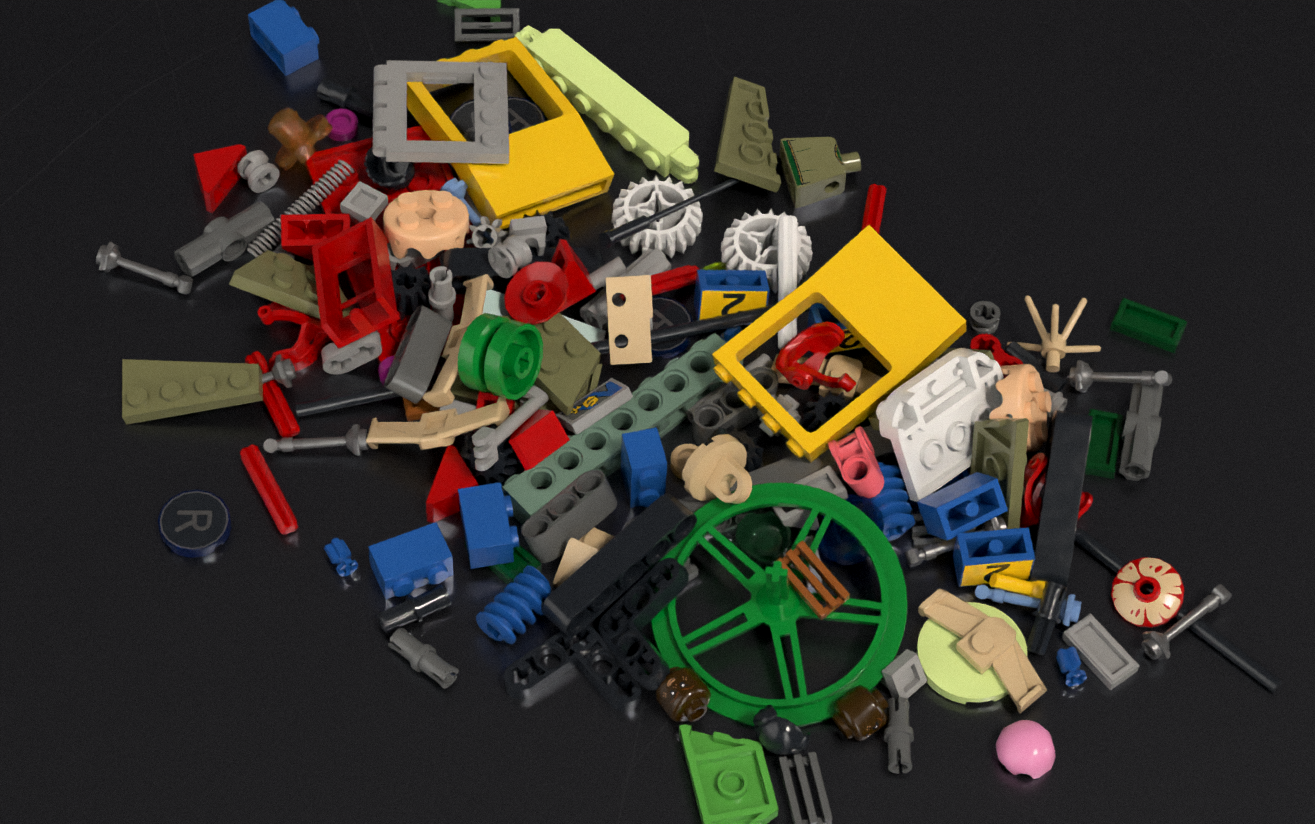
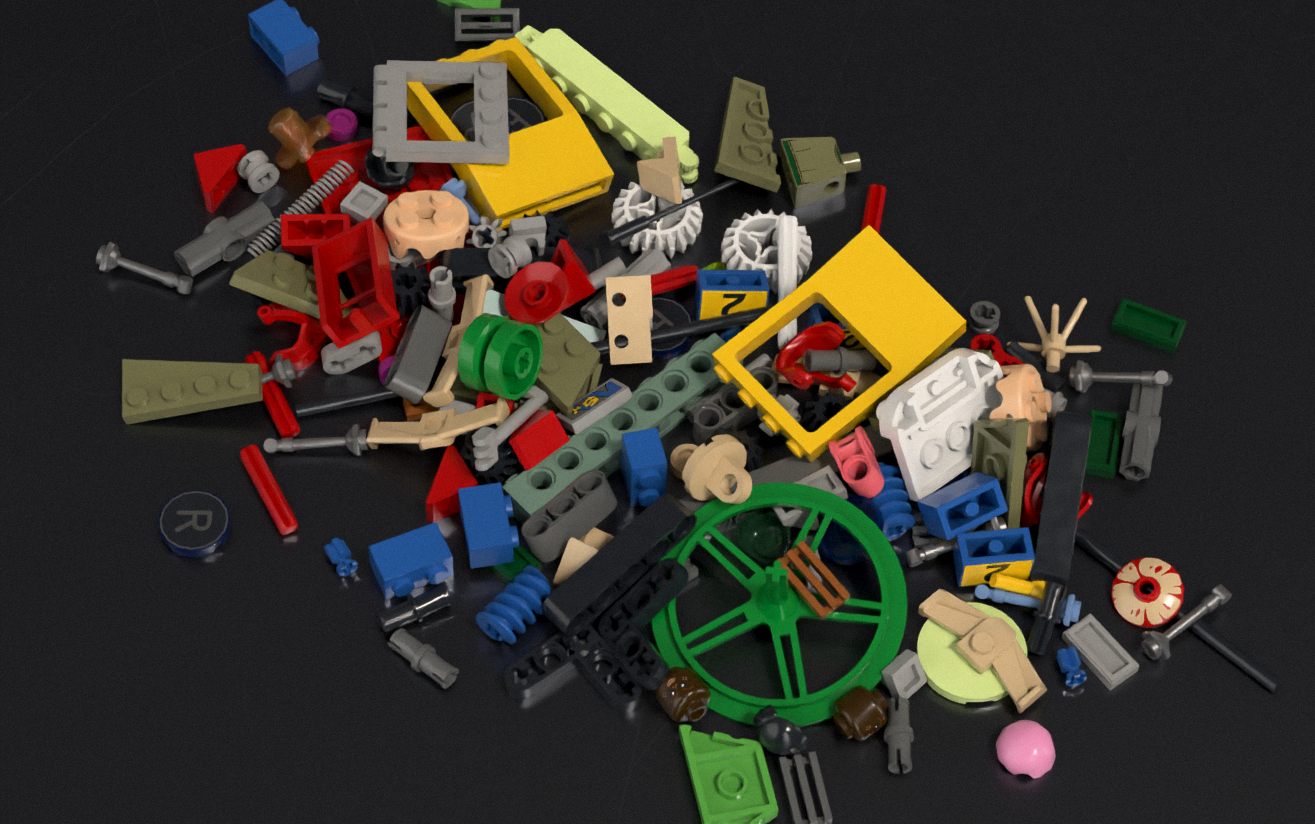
(662, 174): none -> tan slope
(838, 360): none -> dark grey pin

